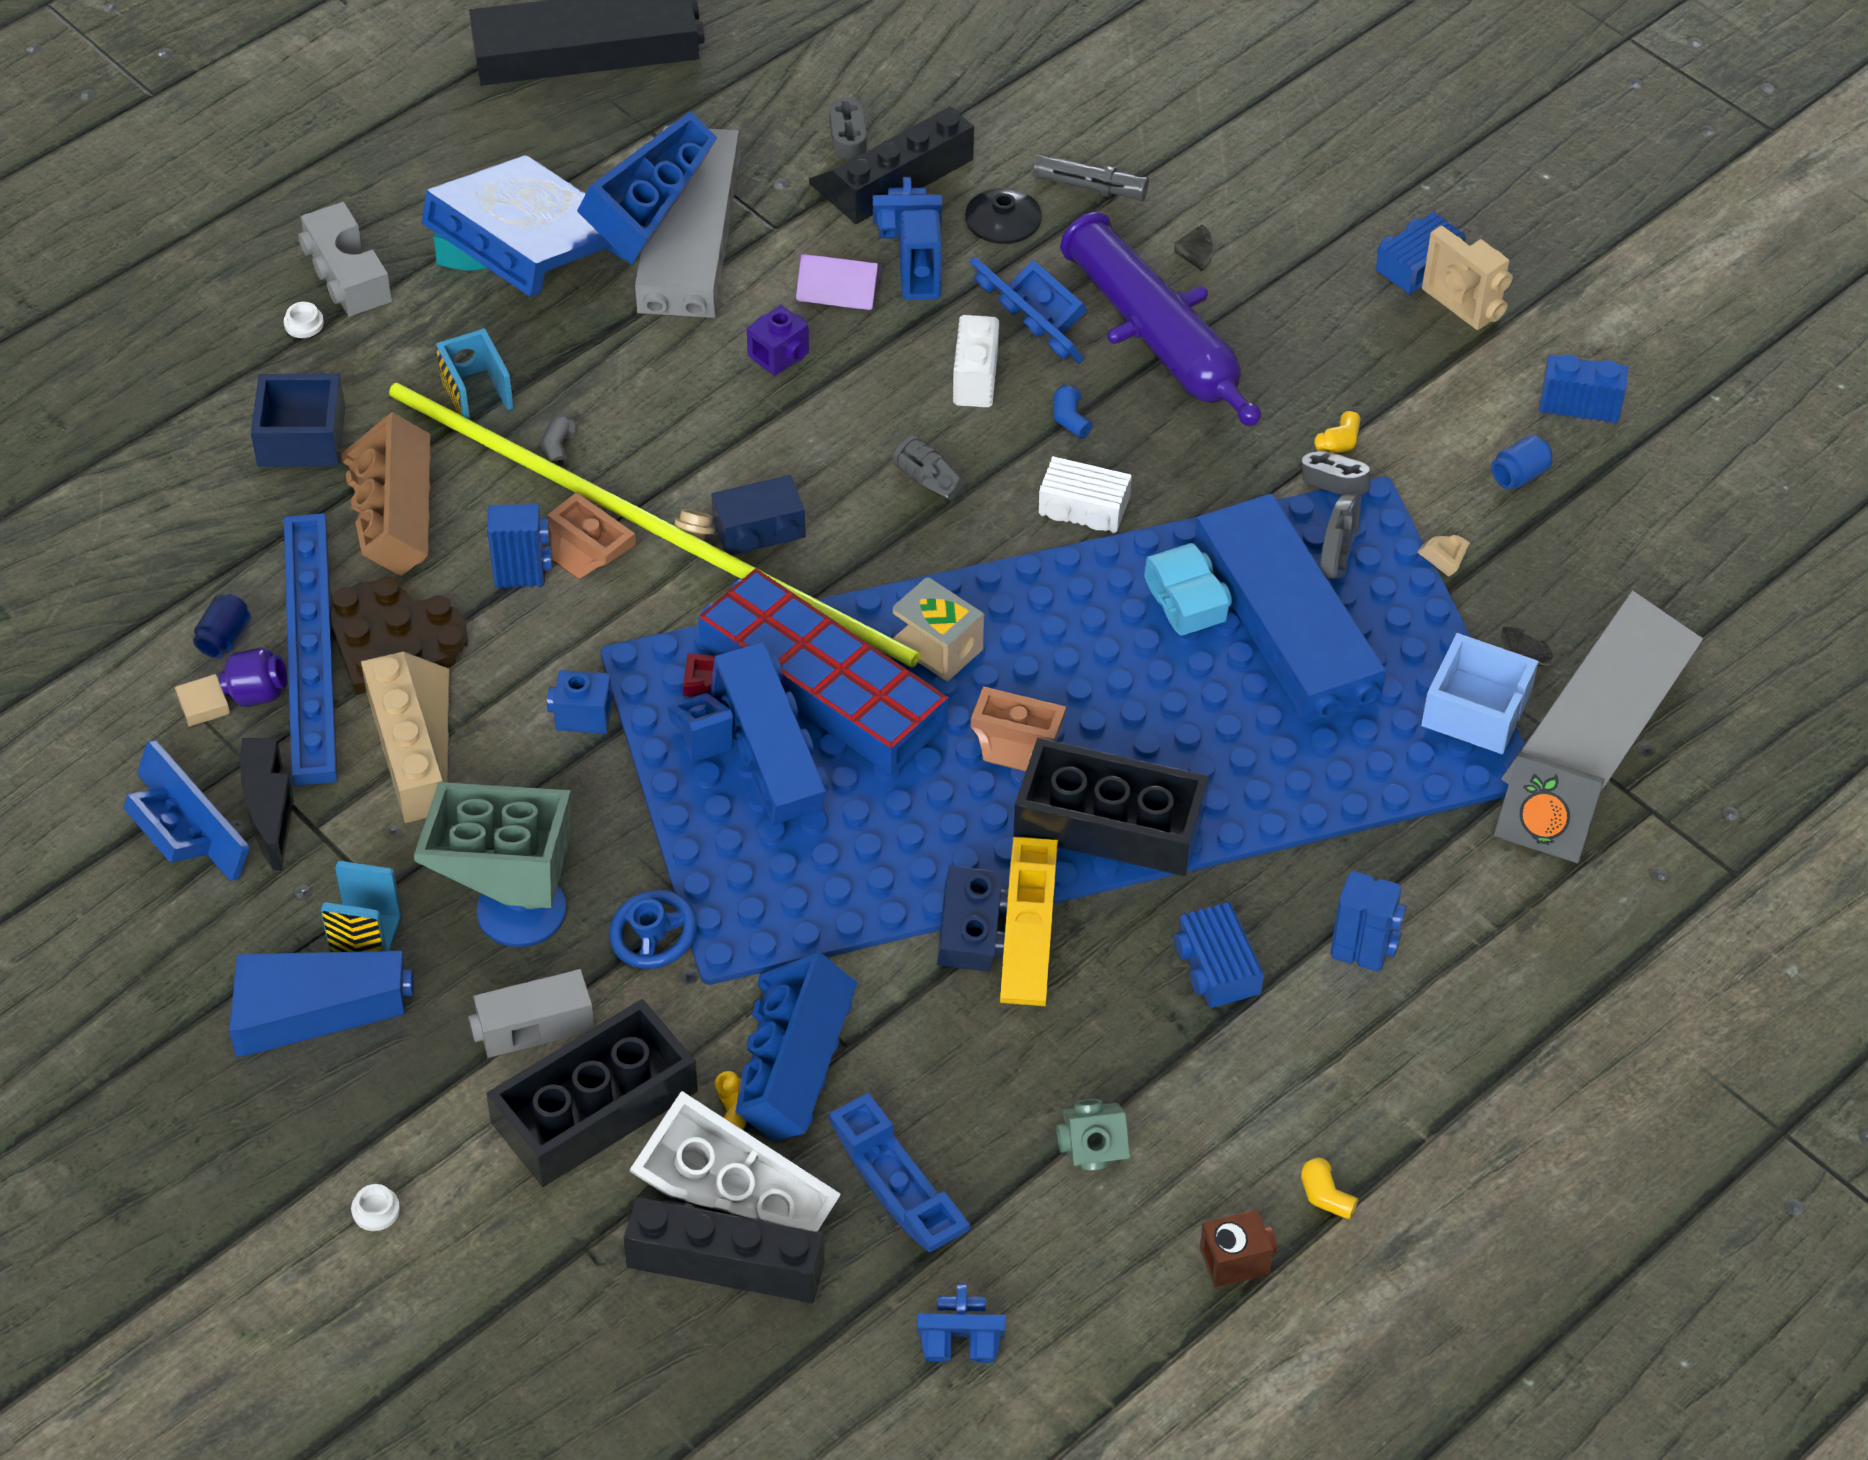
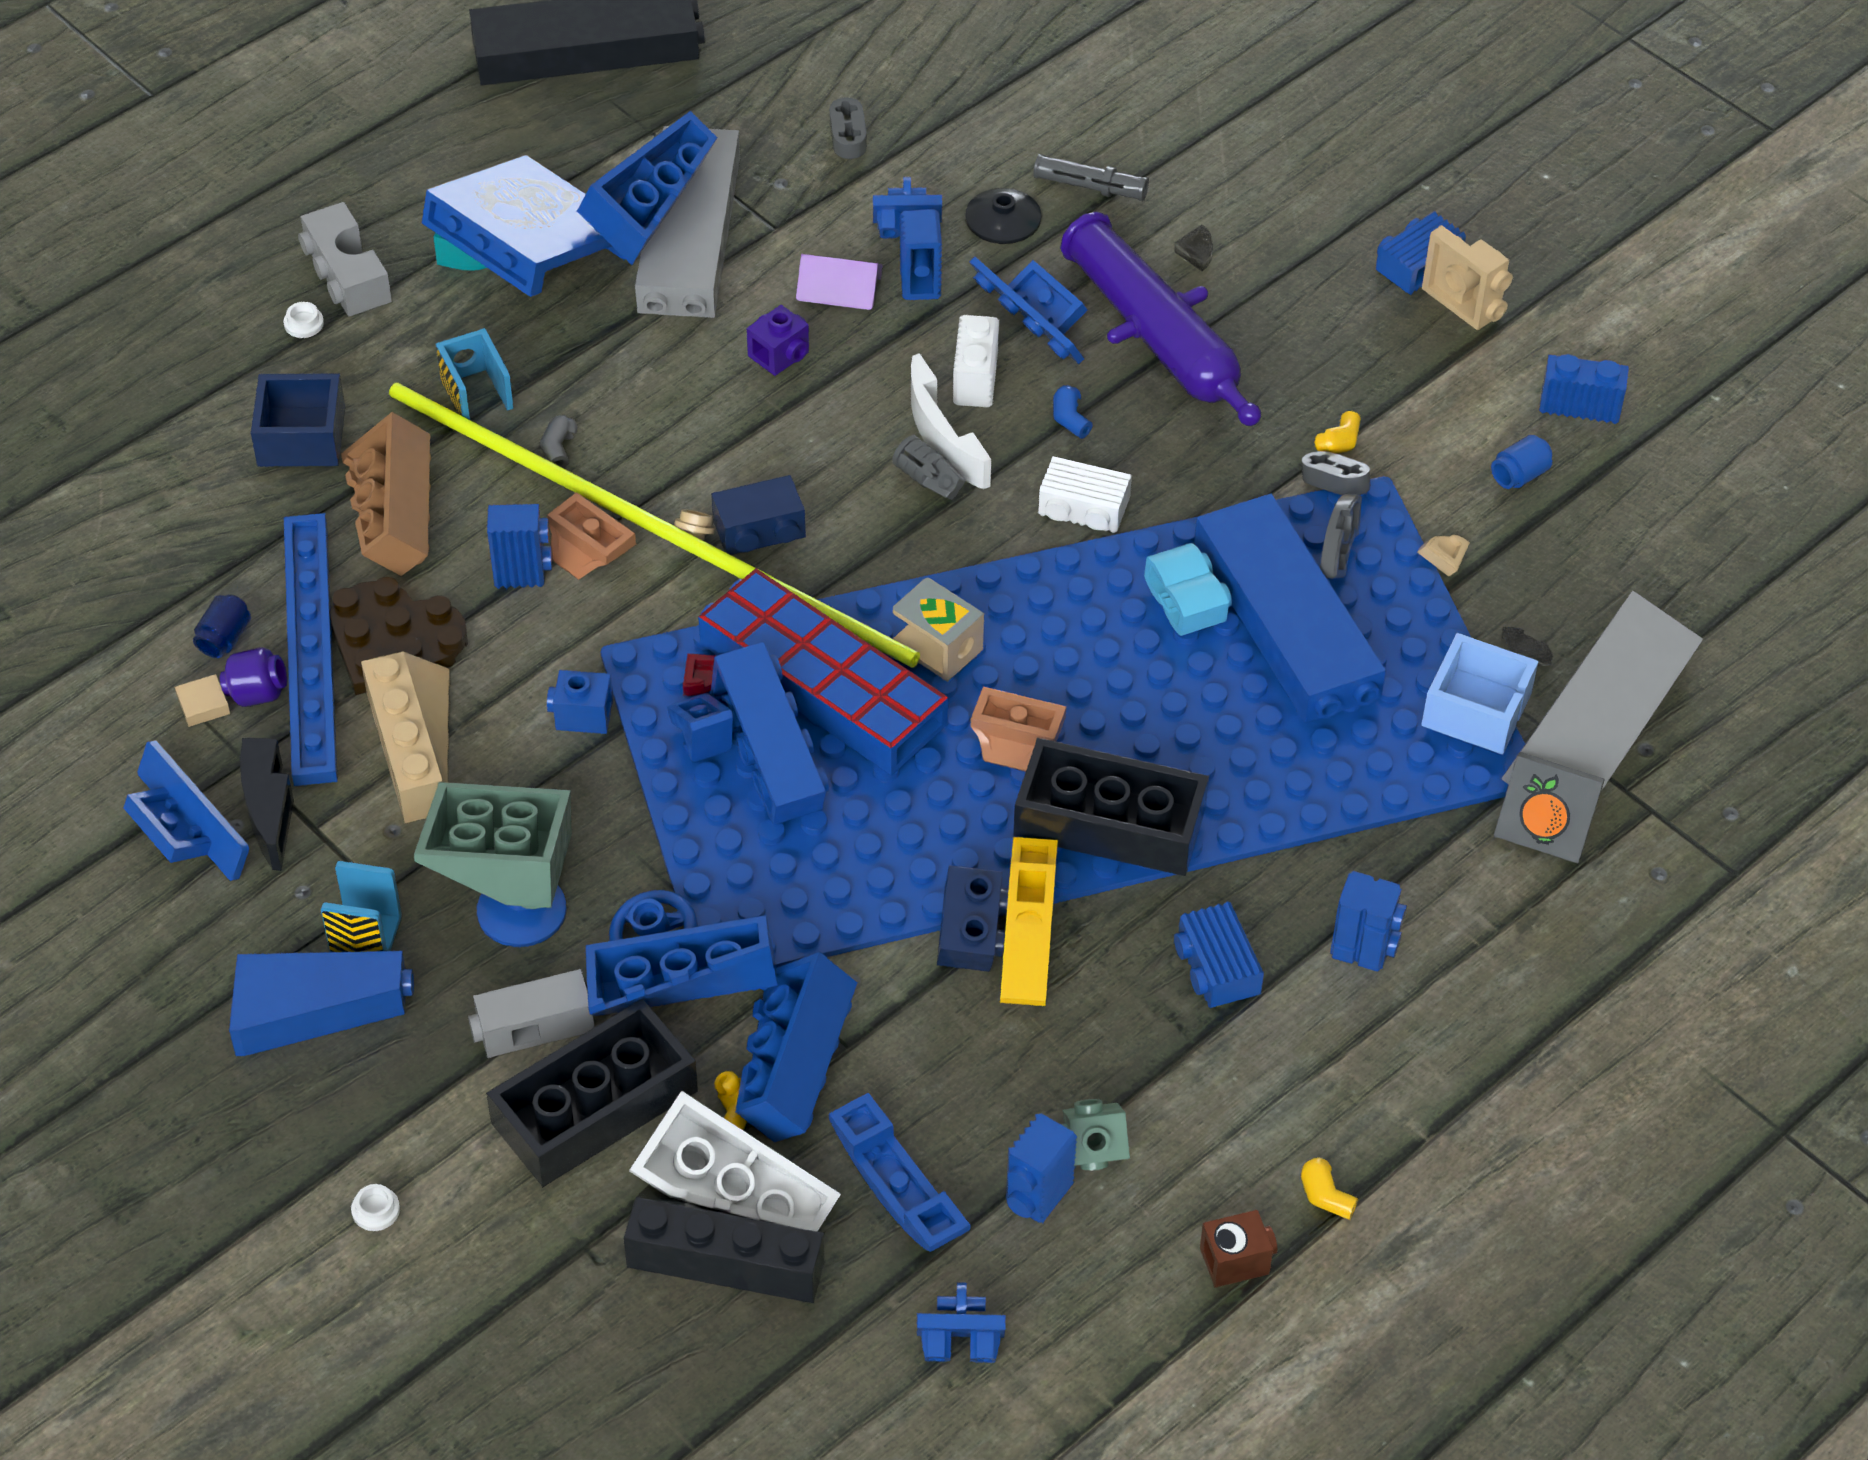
(680, 965): none -> blue wedge
(920, 152): black wedge -> none
(962, 452): none -> white slope
(1040, 1168): none -> blue brick

